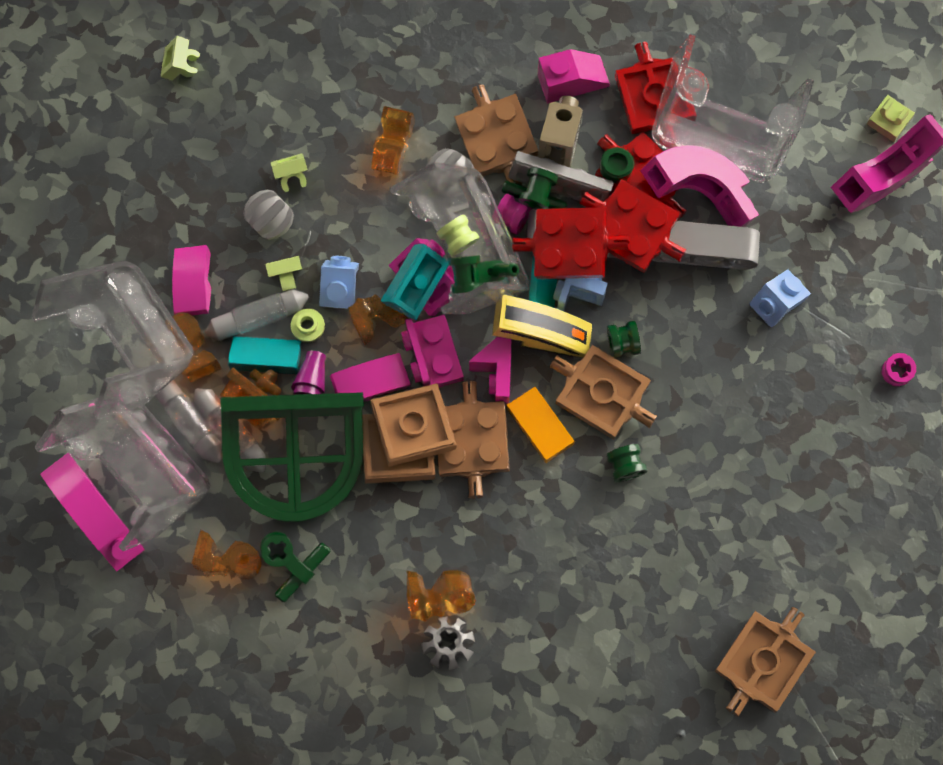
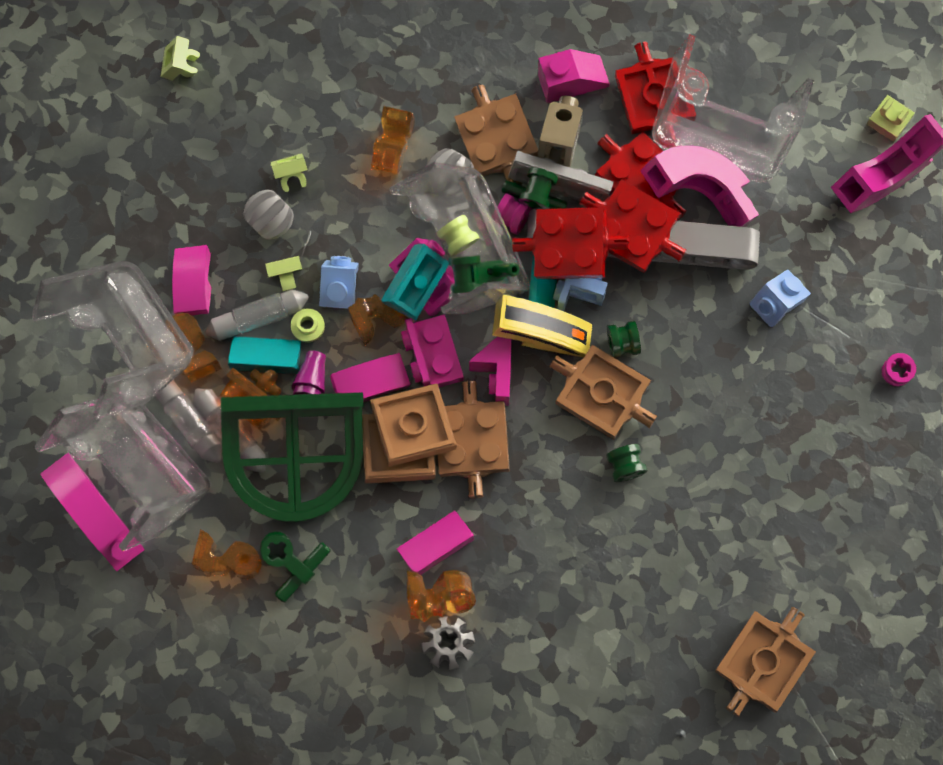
(435, 543): none -> dark pink slope
(540, 424): light orange tile -> none
(616, 164): dark green tile -> none

